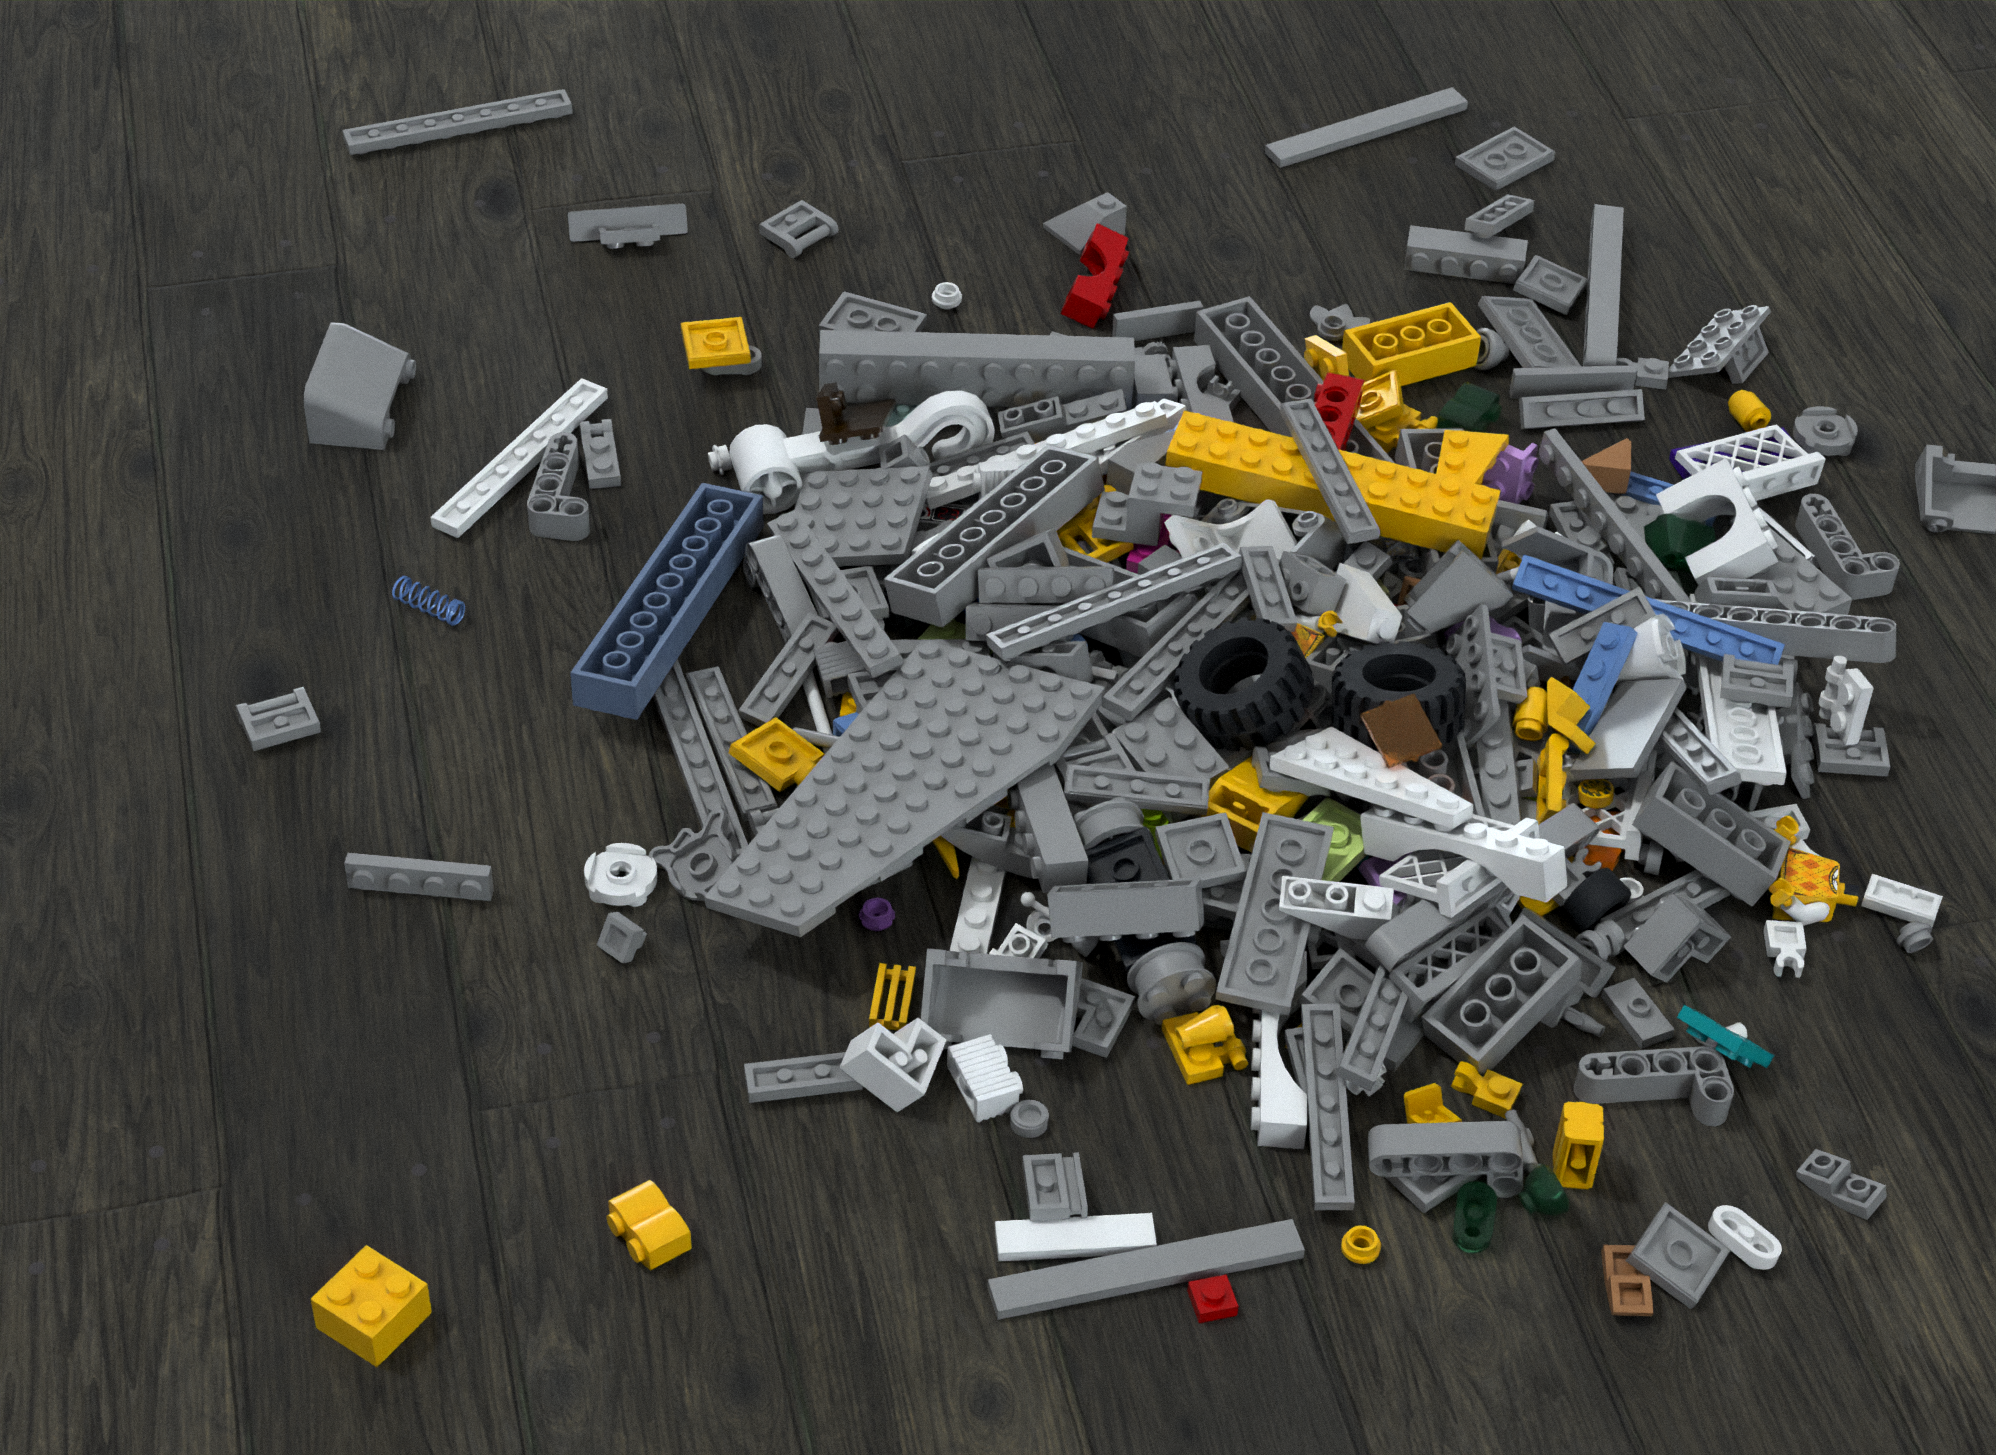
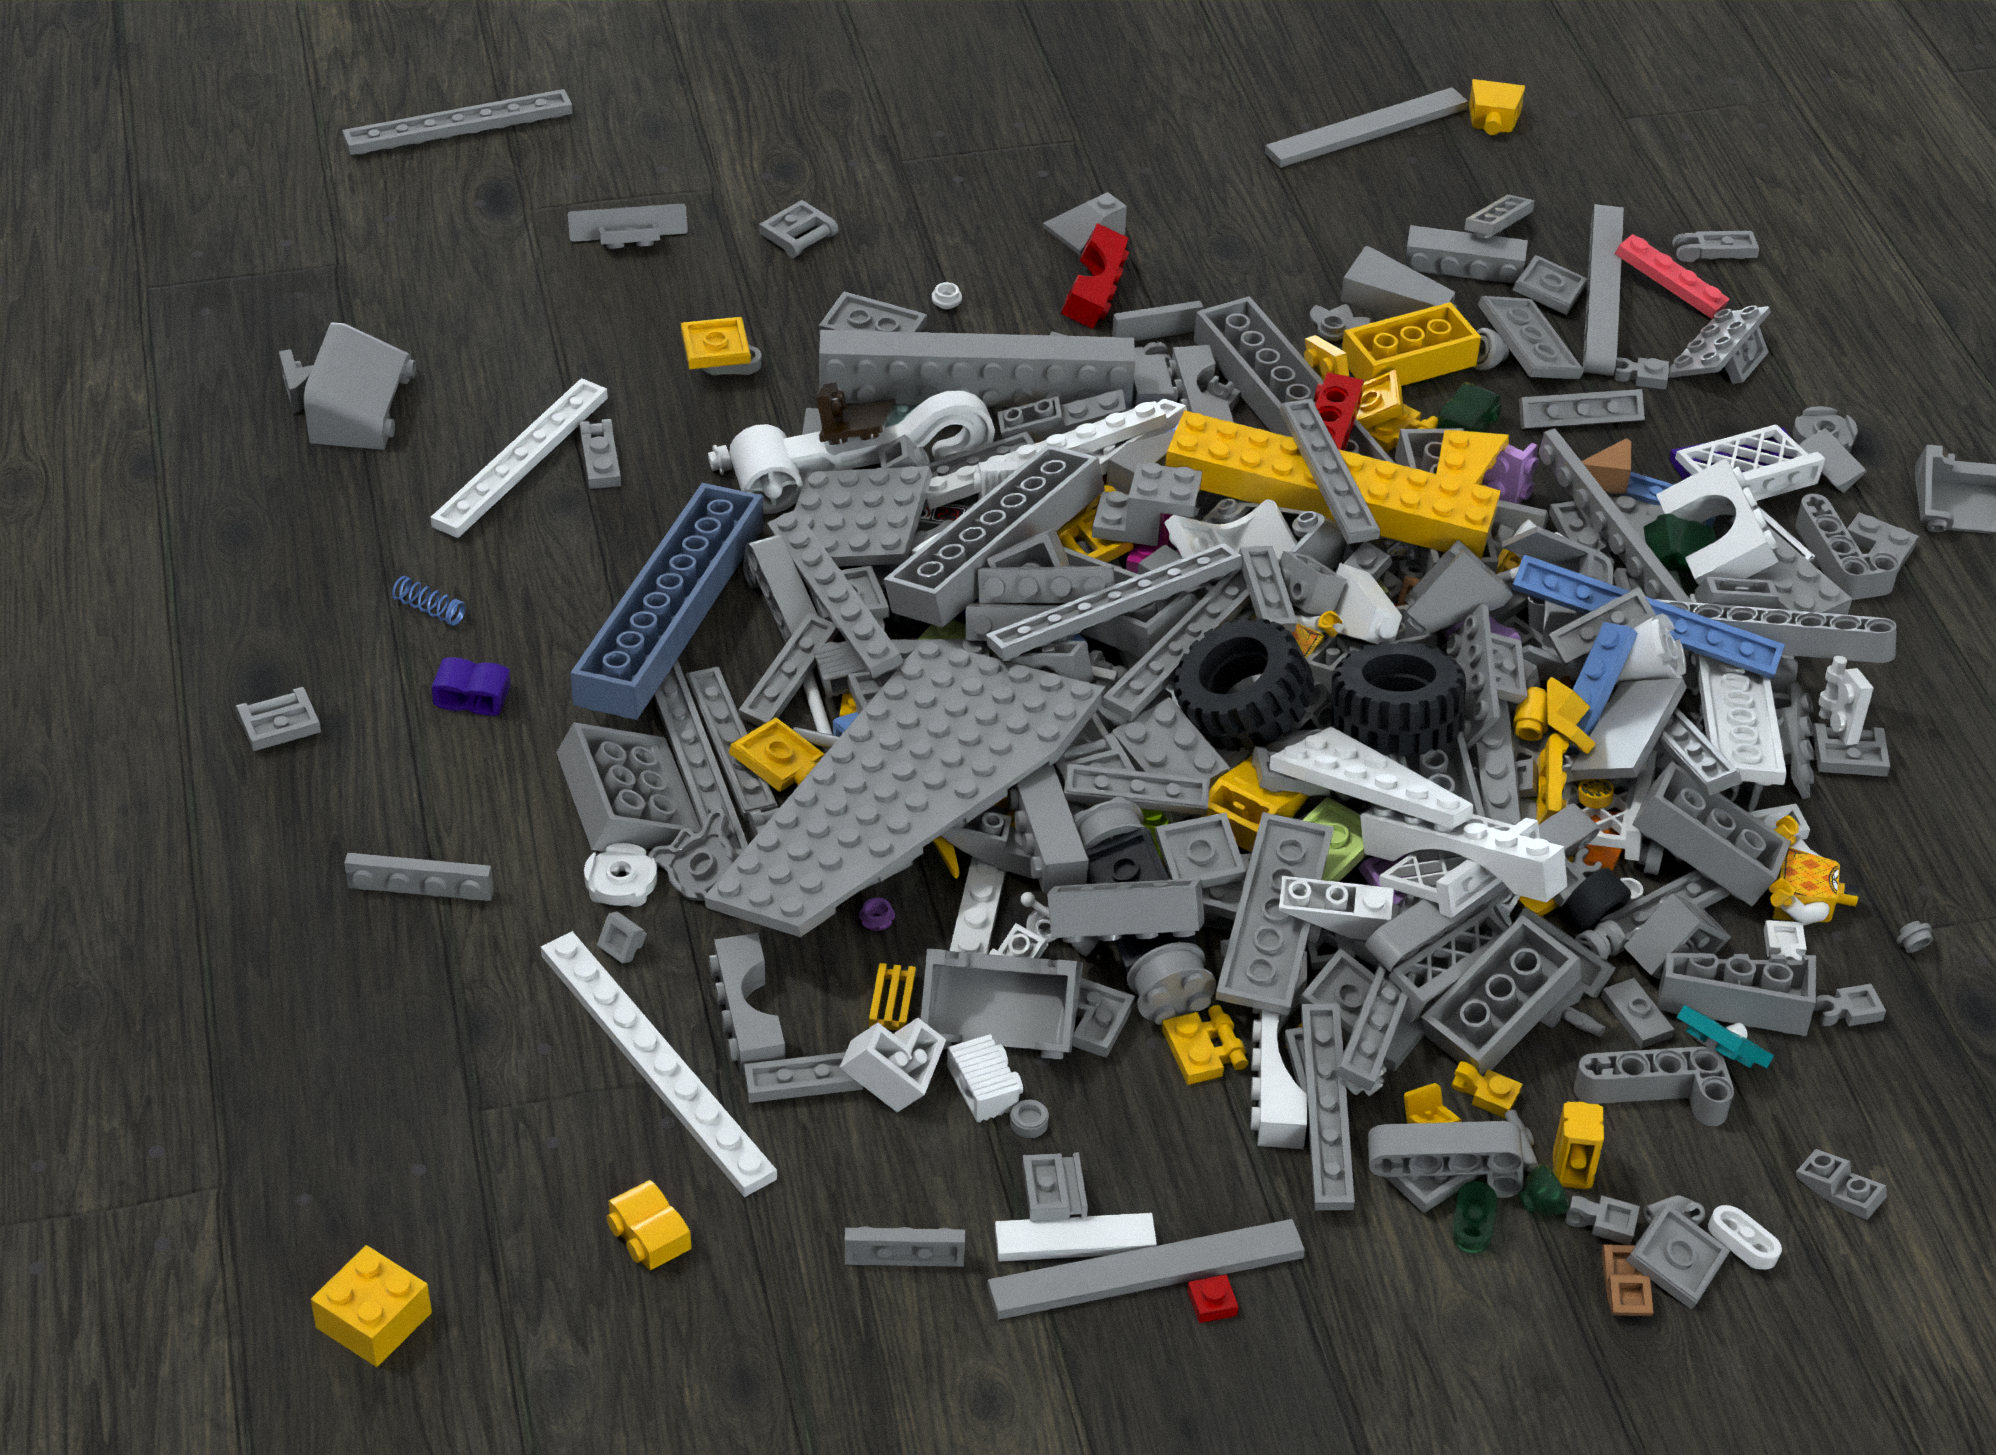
(295, 379): none -> light grey slope
(471, 686): none -> dark purple brick
(549, 506): light grey beam -> none
(625, 787): none -> light grey slope
(659, 1064): none -> white plate
(740, 971): none -> light grey arch
(904, 1246): none -> light grey plate
(1207, 1027): yellow cone -> none
(1363, 1237): yellow plate -> none
(1390, 287): none -> light grey slope
(1401, 730): clear orange piece -> none
(1495, 105): none -> yellow torso
(1505, 158): light grey tile -> none
(1570, 380): light grey tile -> none
(1610, 1217): none -> light grey plate
(1672, 276): none -> coral plate
(1692, 1210): none -> light grey arm
(1715, 245): none -> light grey hinge
(1748, 410): yellow brick -> none
(1757, 682): light grey plate -> none
(1757, 993): none -> light grey wedge
(1839, 465): none -> light grey slope
(1854, 1004): none -> light grey plate
(1882, 537): none -> light grey plate
(1901, 900): white plate -> none

